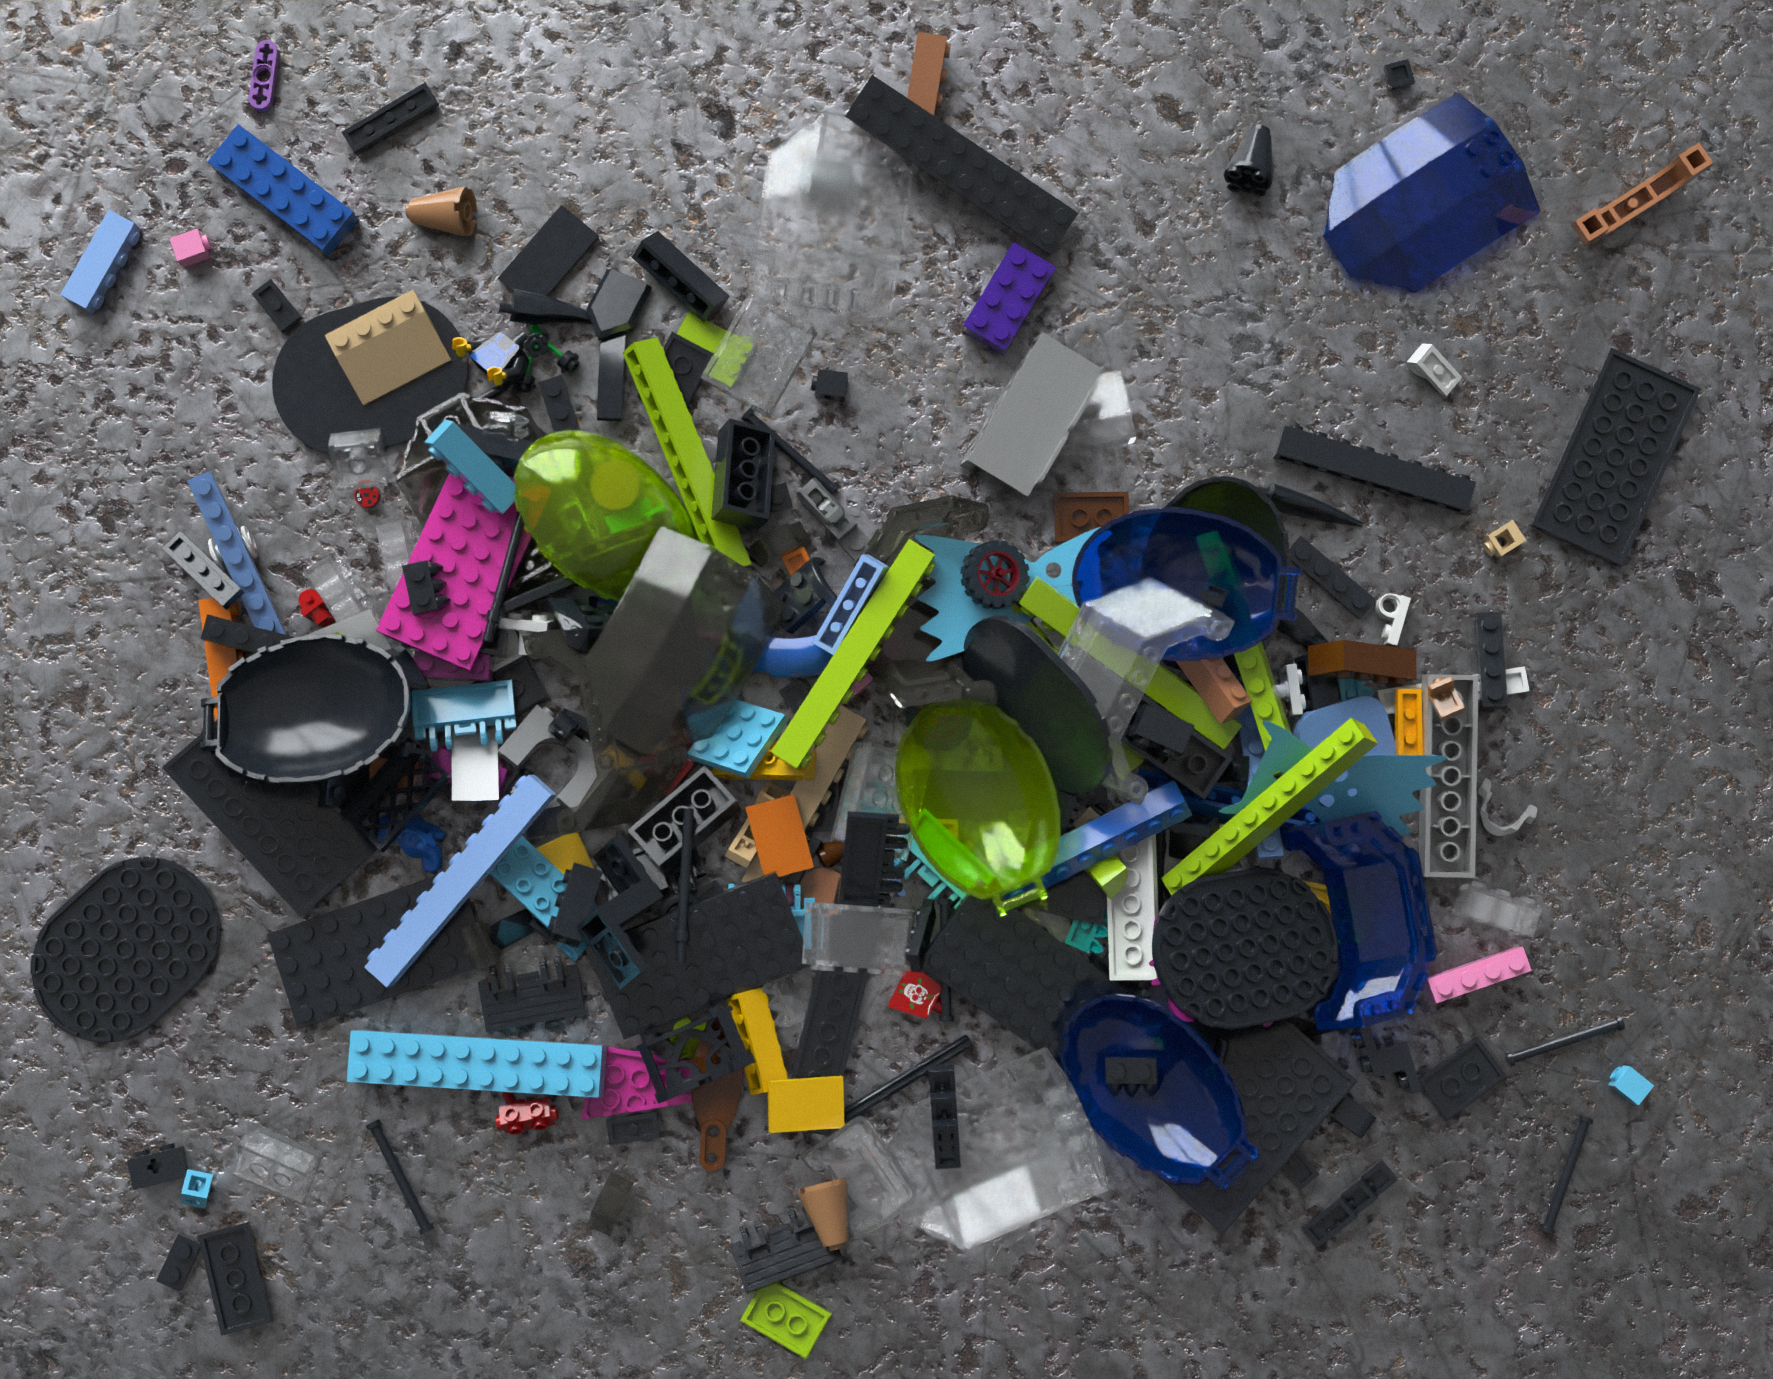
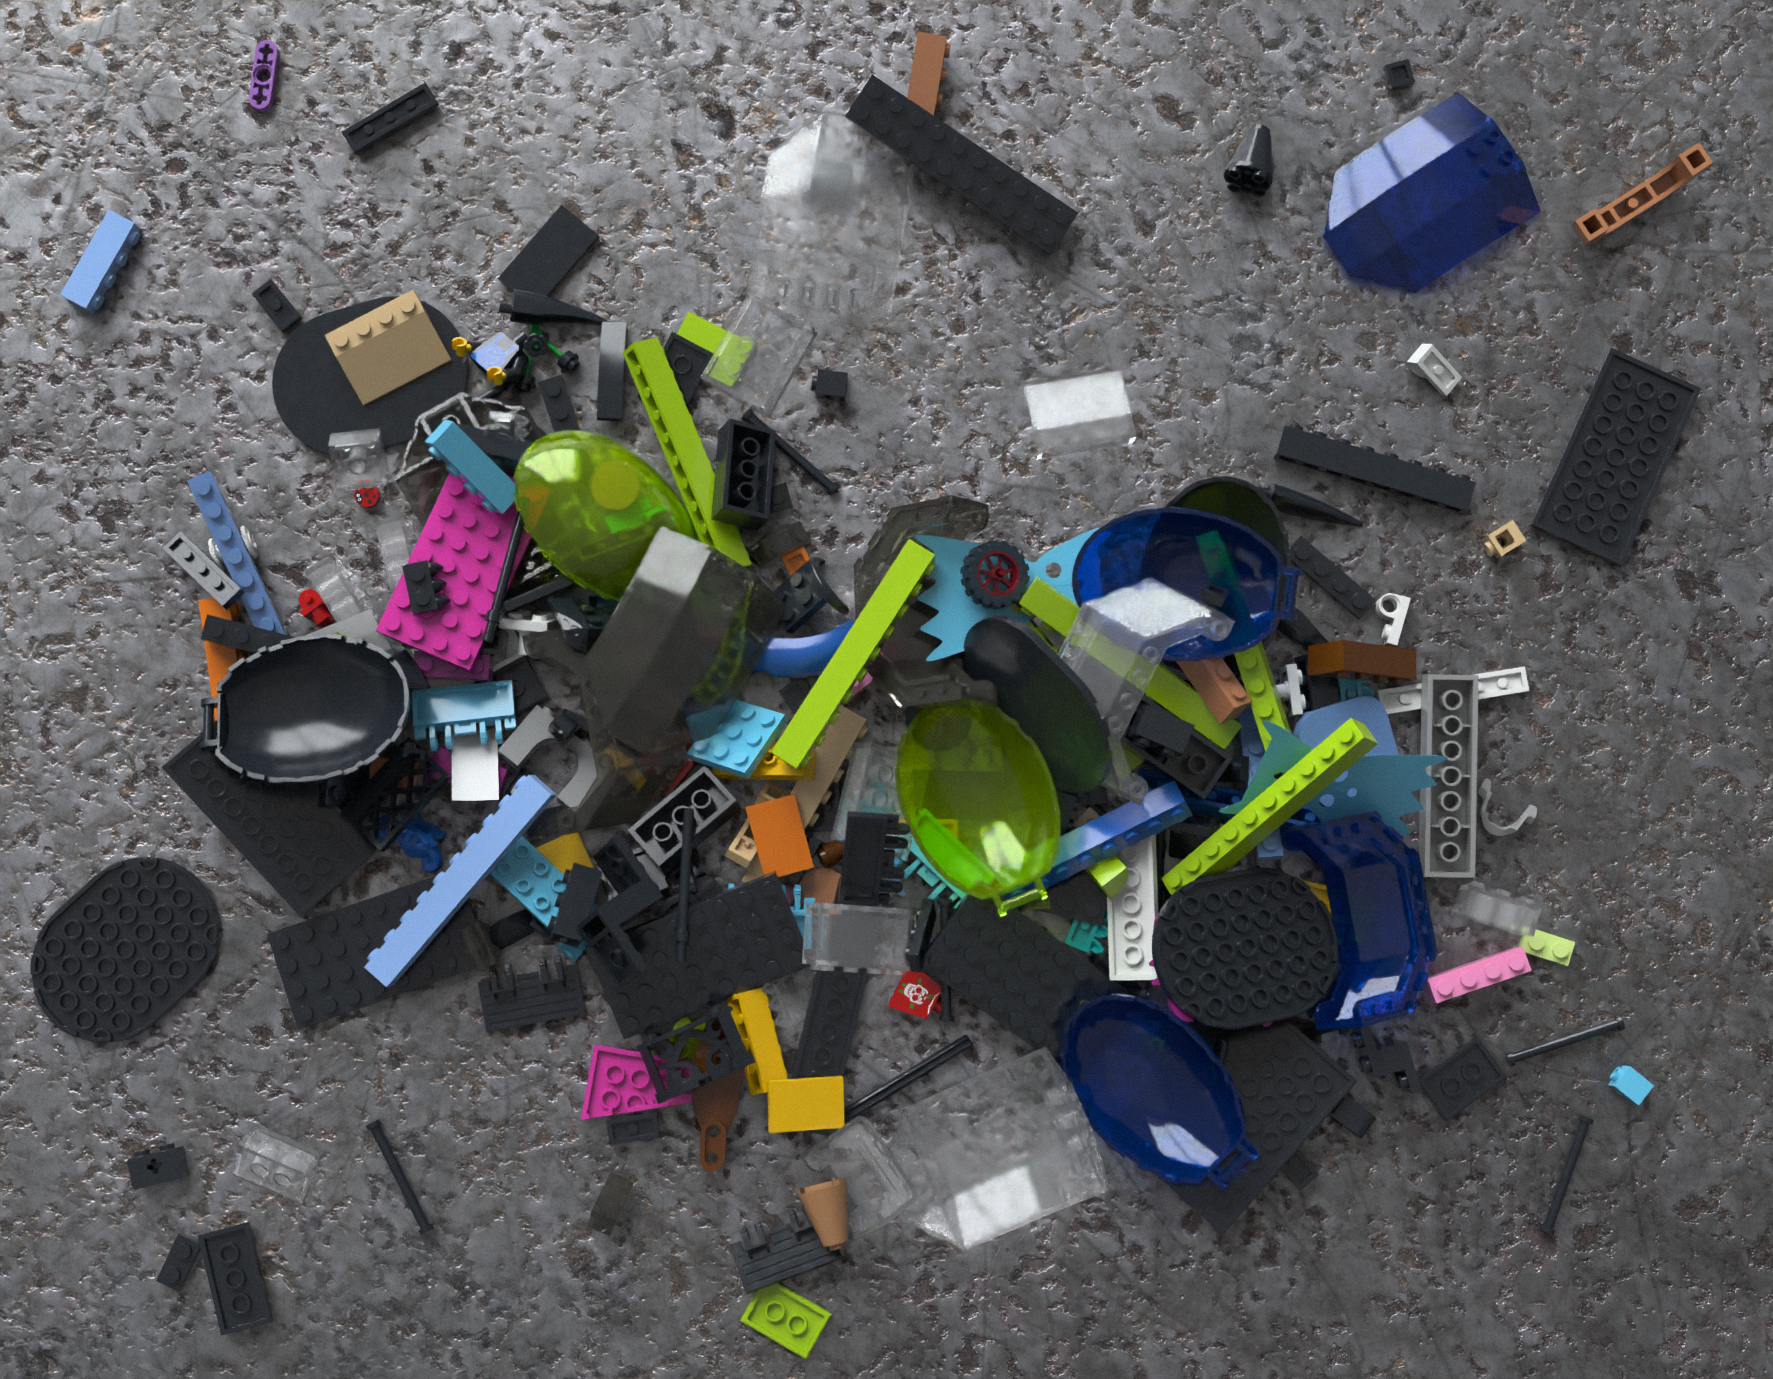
(191, 247): bright pink brick -> none
(196, 1192): medium azure brick -> none
(283, 190): blue brick -> none
(445, 211): medium nougat cone -> none
(477, 1063): medium azure brick -> none
(525, 1115): red brick -> none
(616, 303): tile -> none
(680, 276): black brick -> none
(834, 518): flat silver plate -> none
(850, 602): light blue brick -> none
(944, 1116): black slope -> none
(1008, 299): dark purple brick -> none
(1034, 415): light grey piece -> none
(1085, 511): reddish brown plate -> none
(1132, 1073): black plate -> none
(1349, 1203): black slope -> none
(1408, 722): light orange plate -> none
(1445, 698): medium nougat bracket -> none
(1491, 661): black plate -> none
(1548, 947): none -> yellowish green plate

